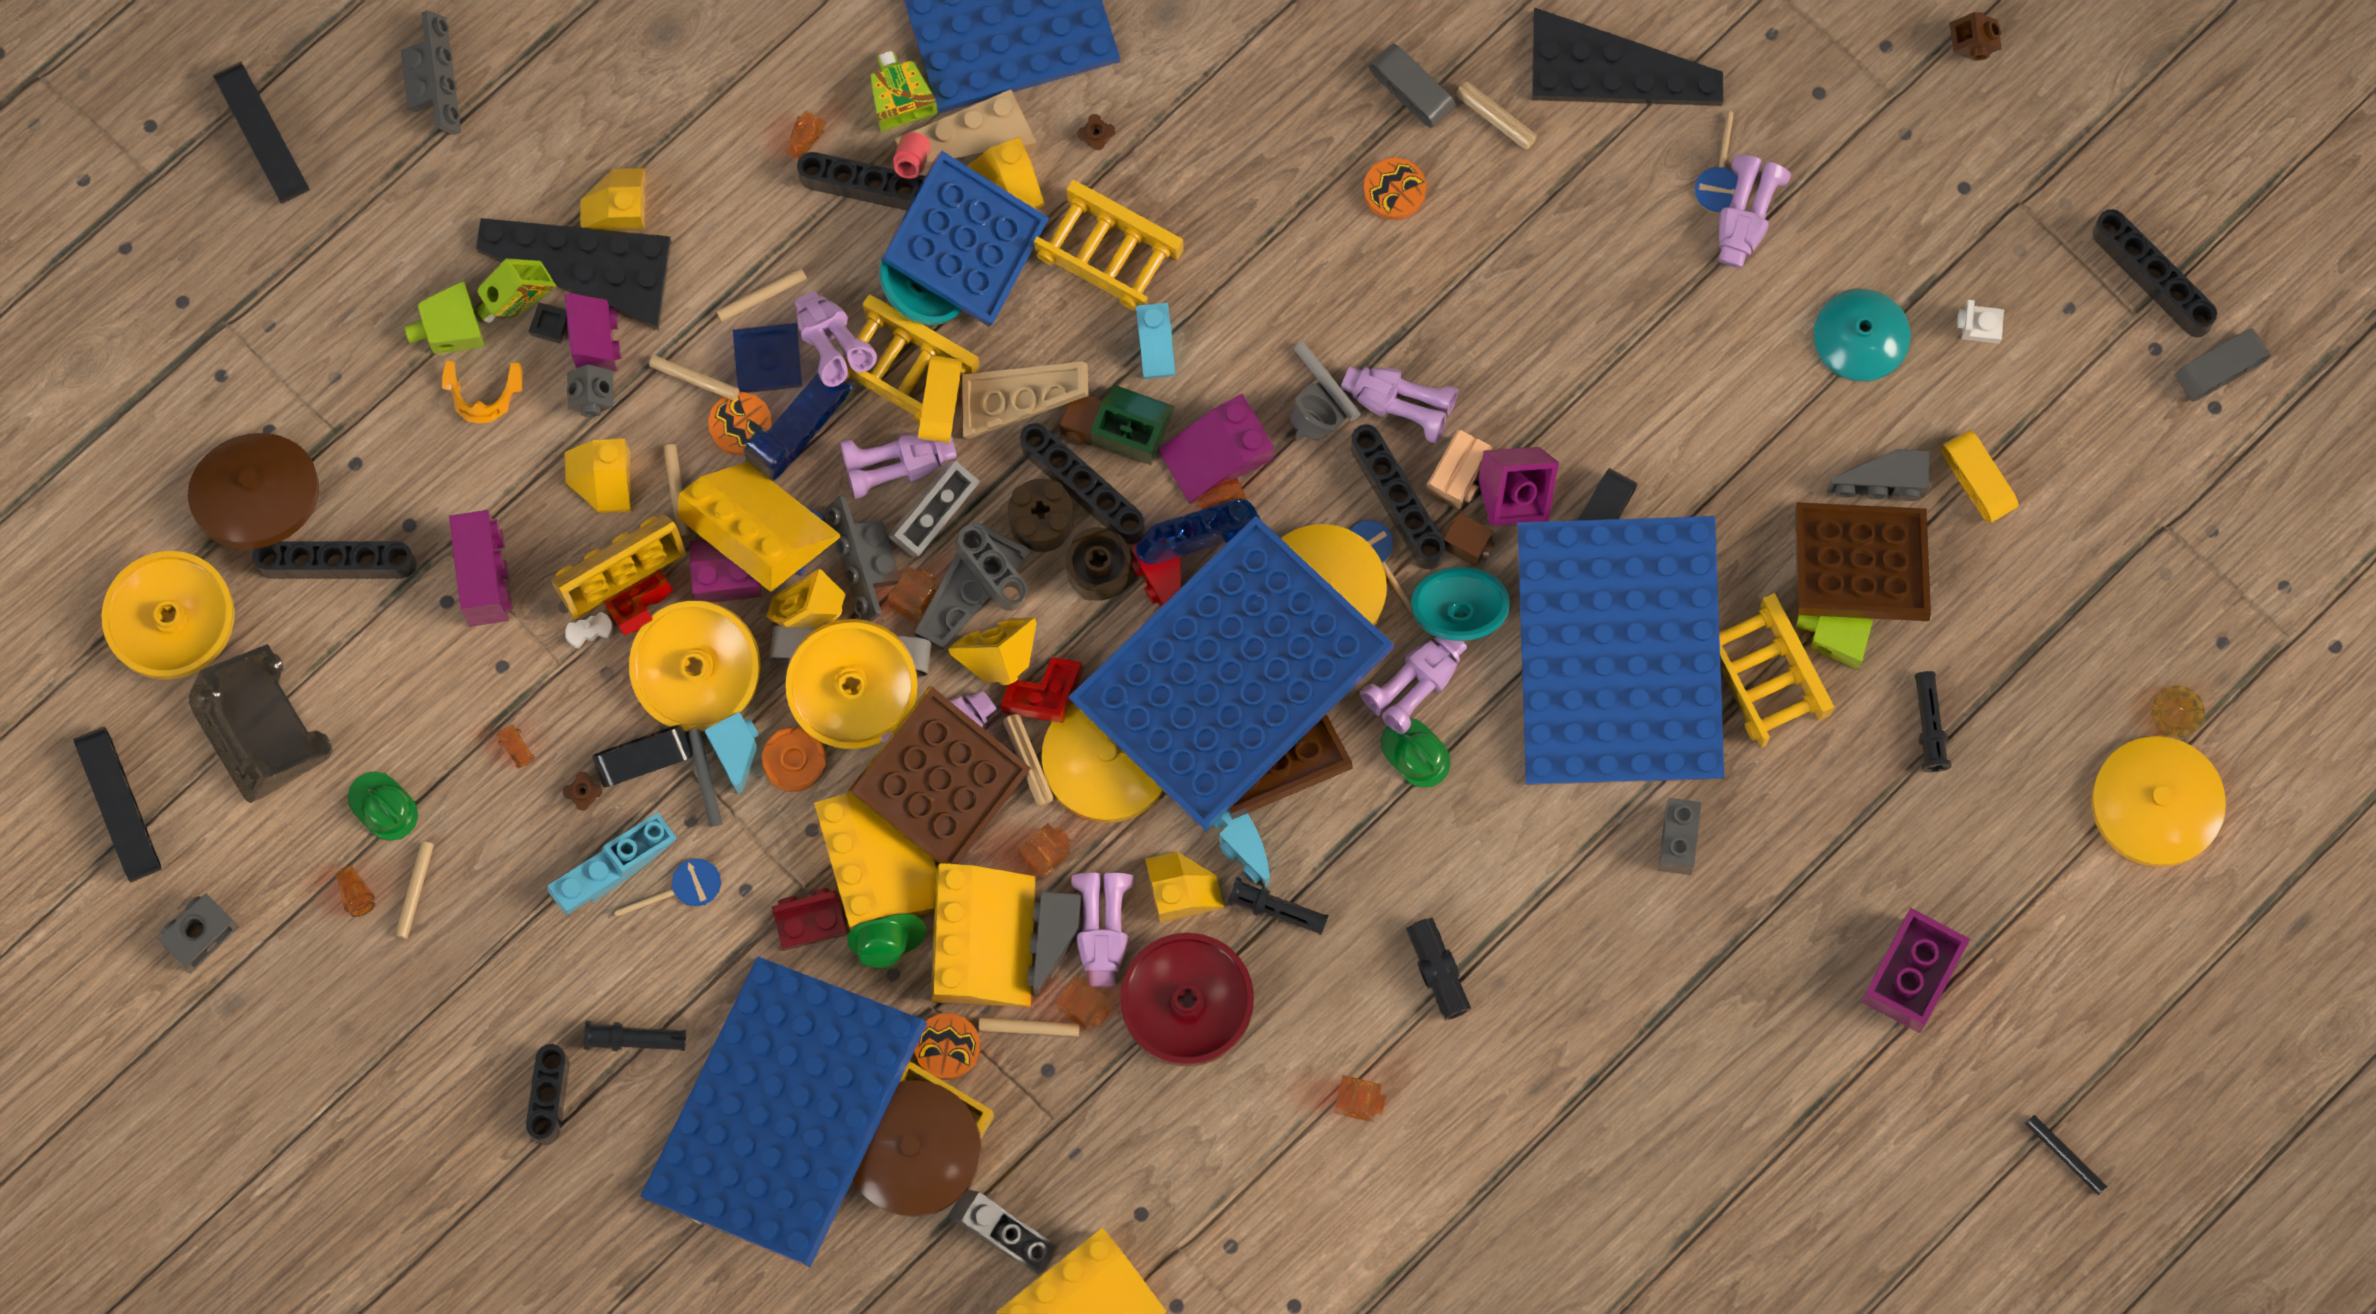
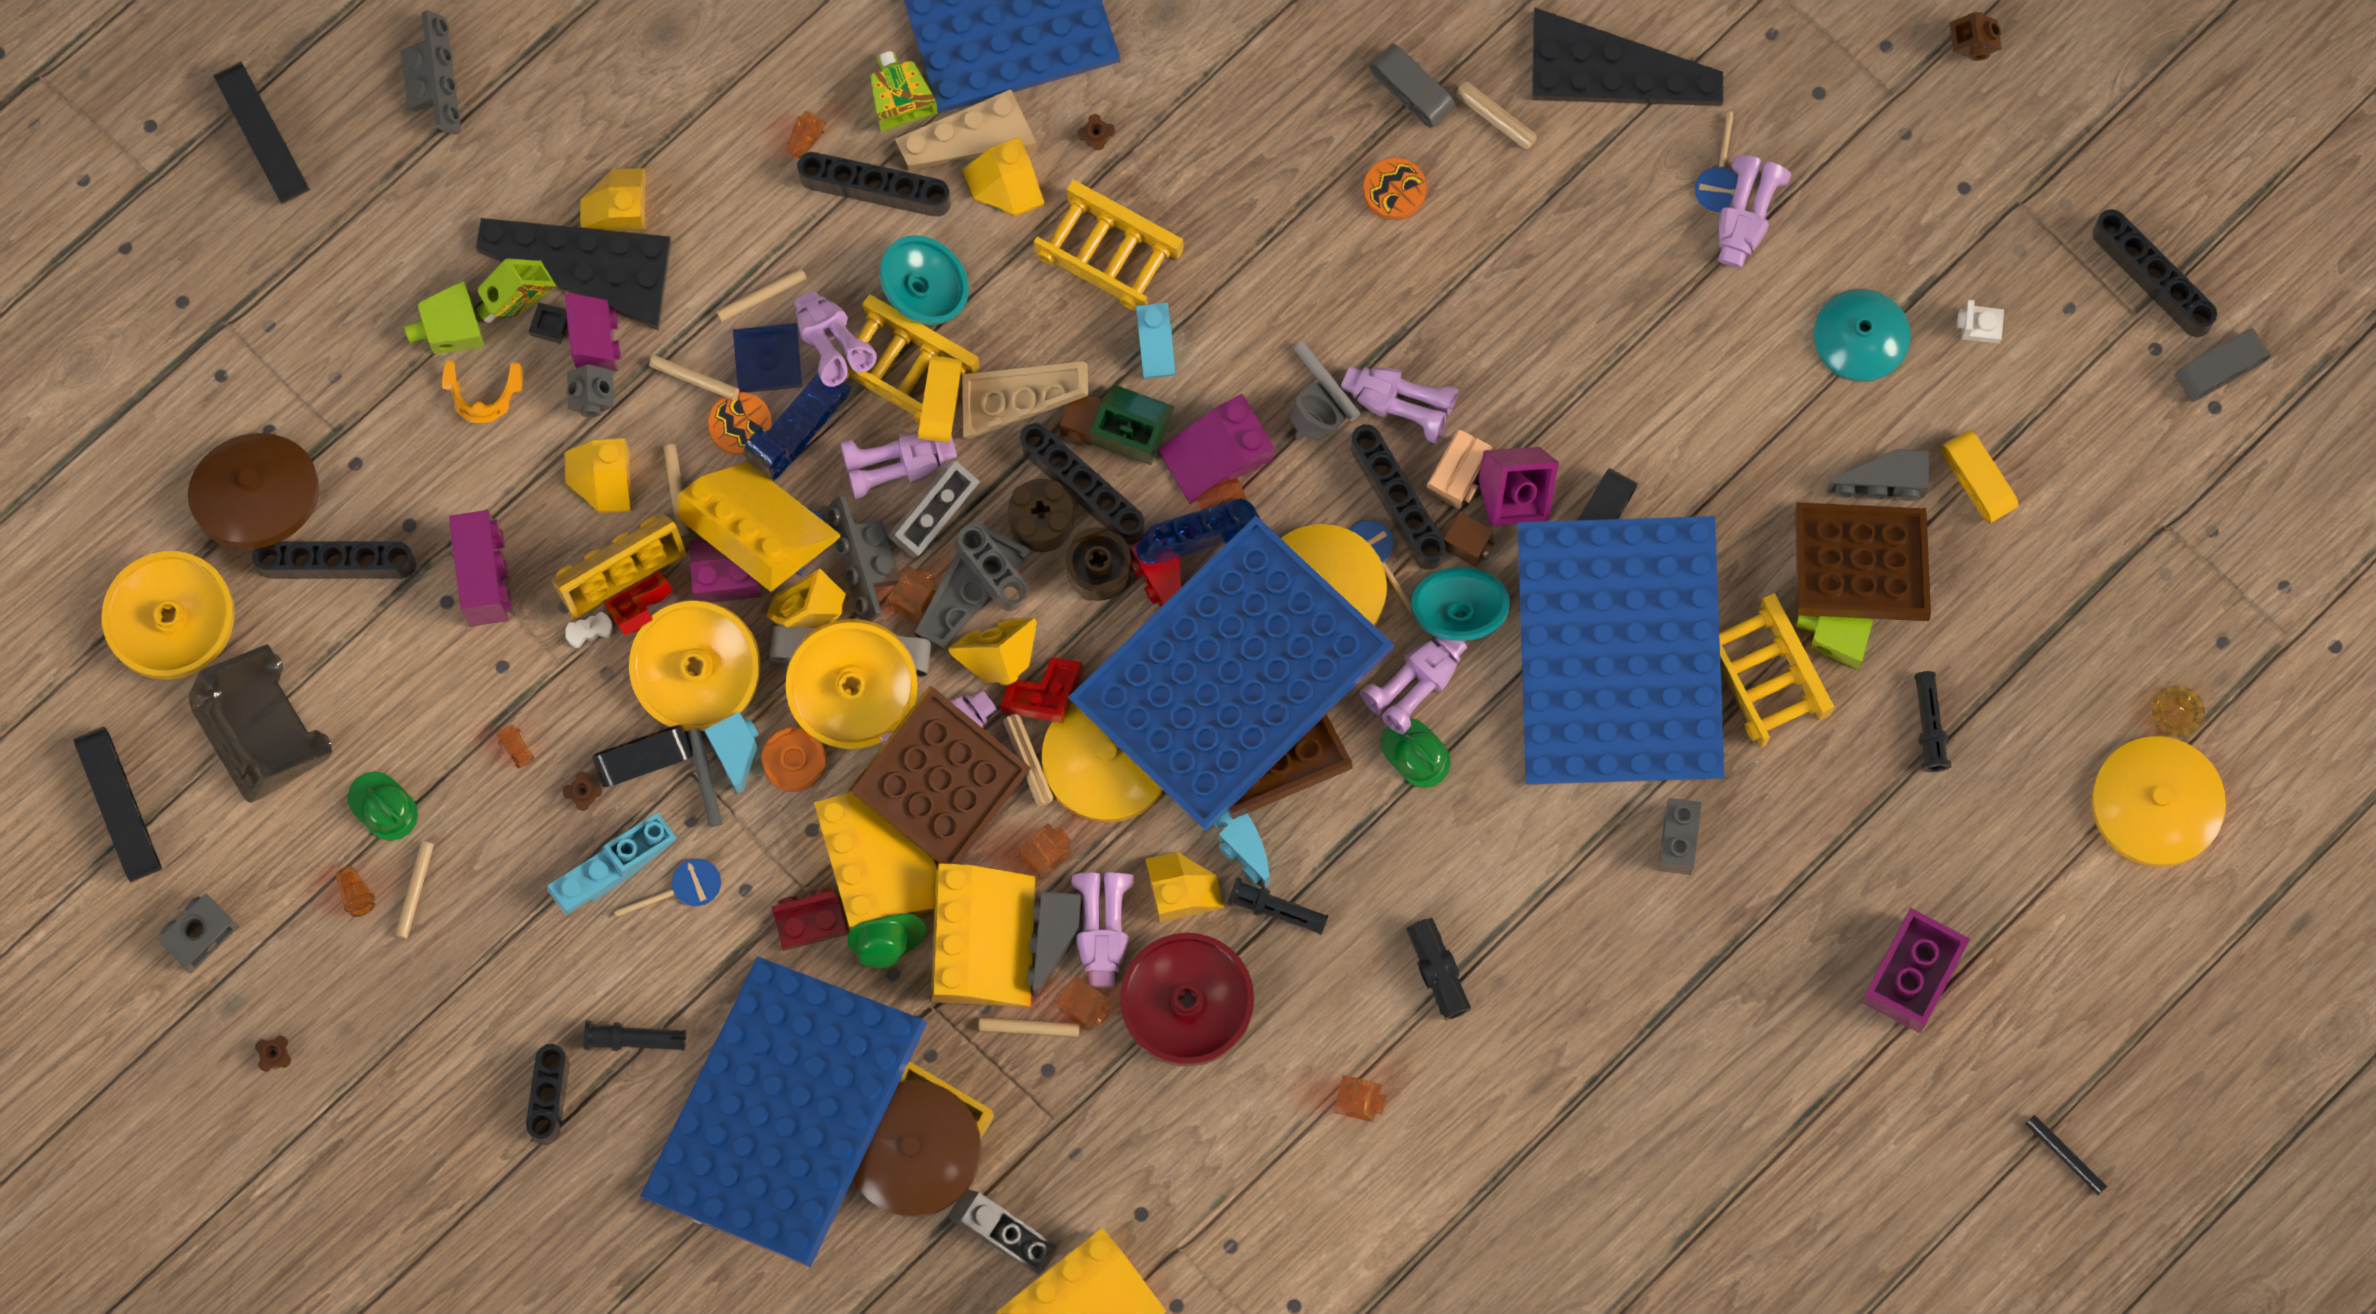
(281, 1058): none -> reddish brown plate
(911, 155): coral brick -> none
(948, 1046): tile -> none
(964, 238): blue plate -> none

